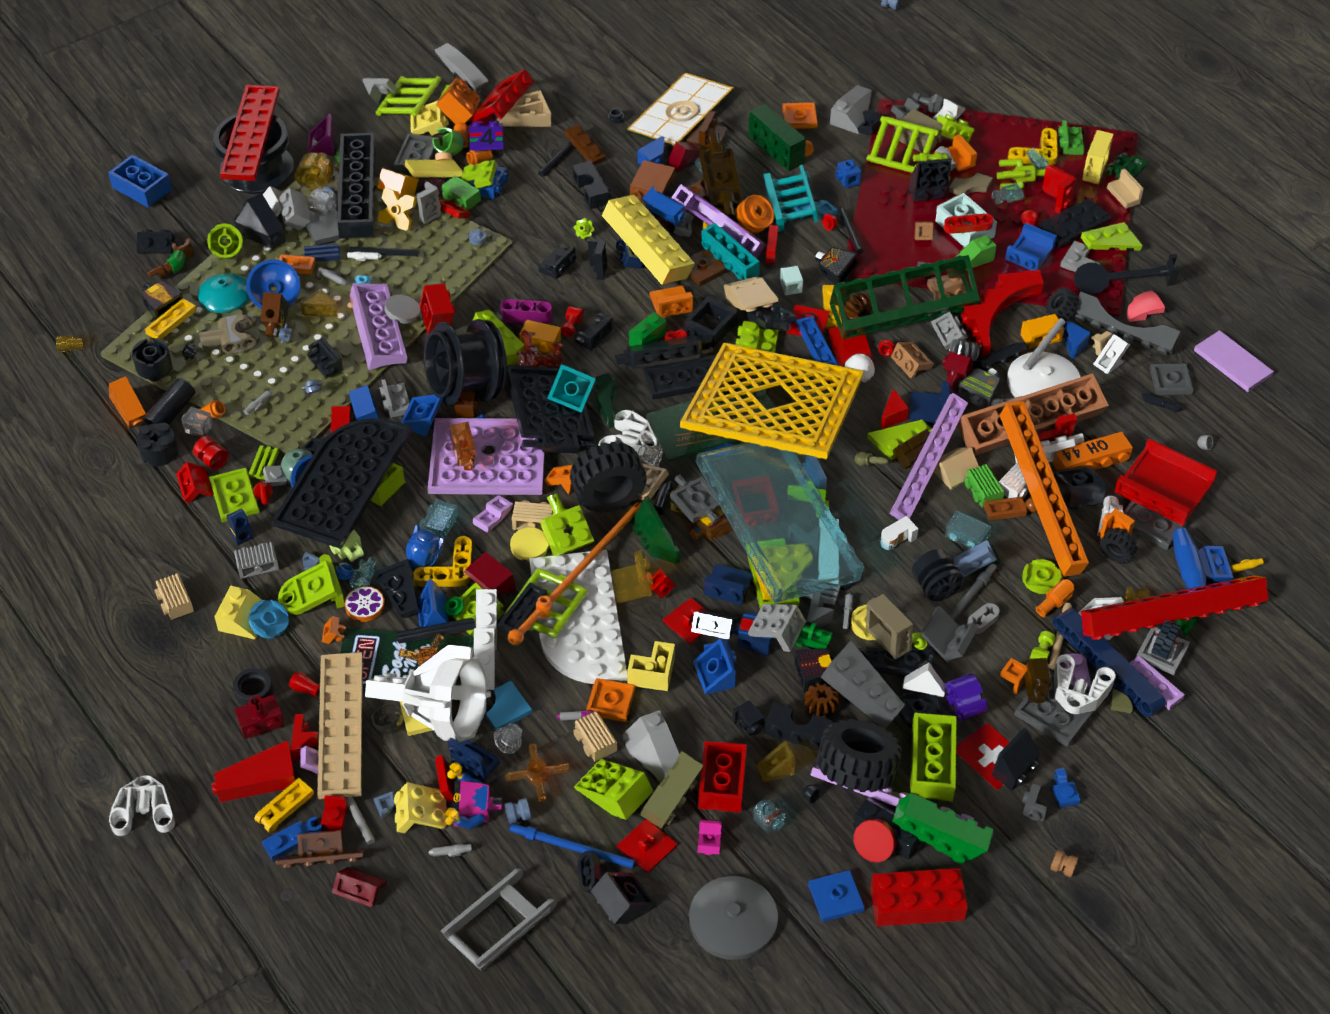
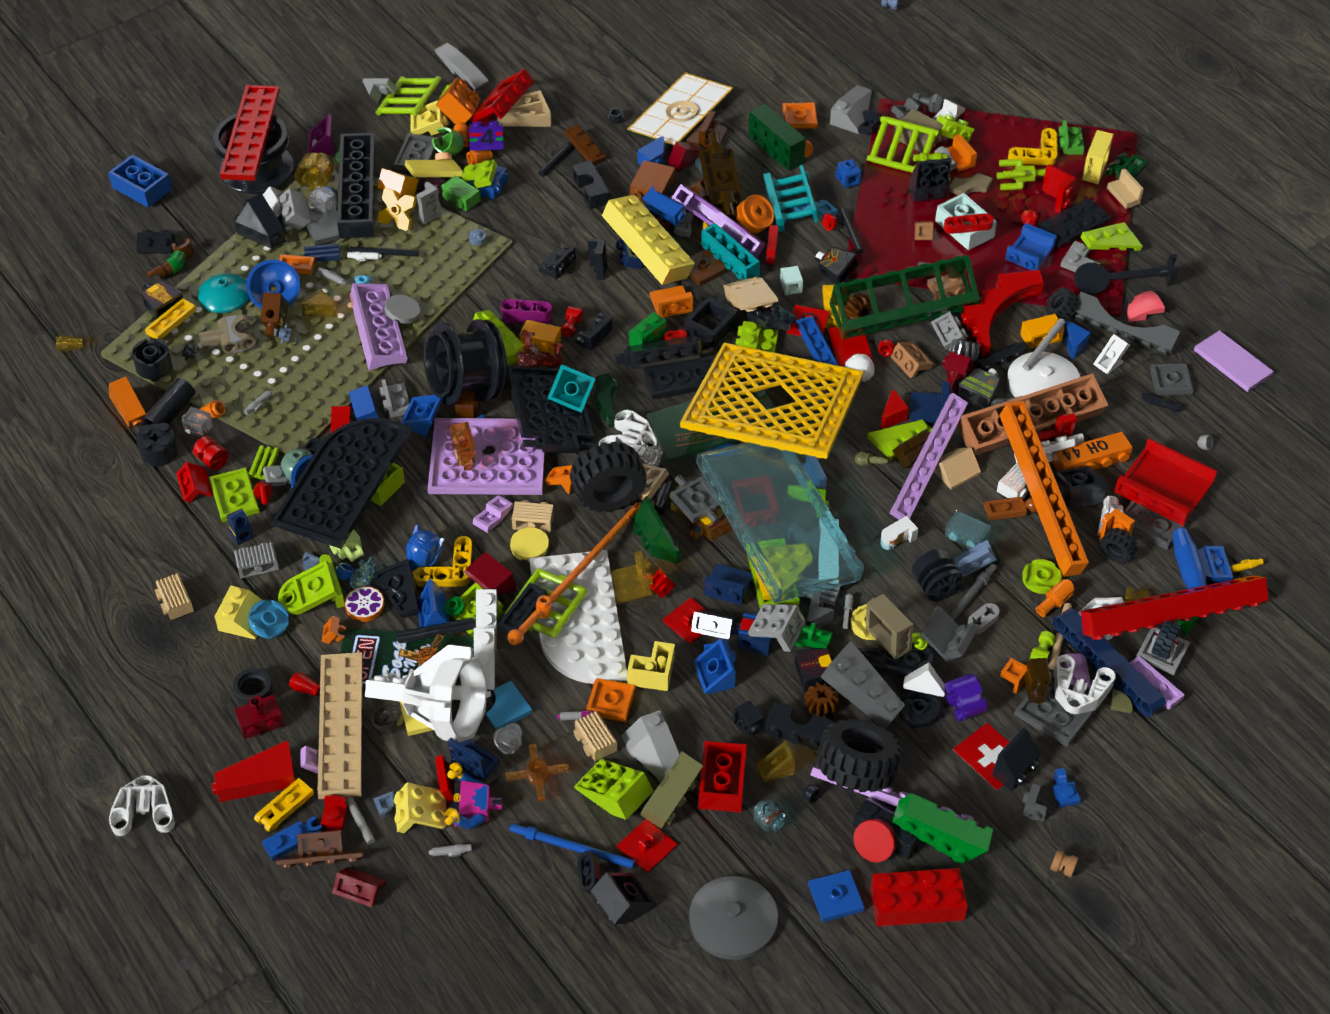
(224, 241): lime cylinder -> none
(302, 737): red slope -> none
(312, 387): sand blue plate -> none
(325, 358): black hinge -> none
(436, 306): red brick -> none
(440, 518): clear light blue brick -> none
(454, 209): red tile -> none
(504, 889): light grey piece -> none
(517, 811): sand blue wheel -> none
(568, 519): lime brick -> none
(584, 228): lime plant -> none
(709, 837): dark pink bracket -> none
(933, 756): lime brick -> none
(980, 251): bright green slope -> none
(983, 485): bright green brick -> none
(1009, 193): clear light blue plate -> none
(1037, 159): clear light blue cone -> none
(1101, 341): tan tile -> none

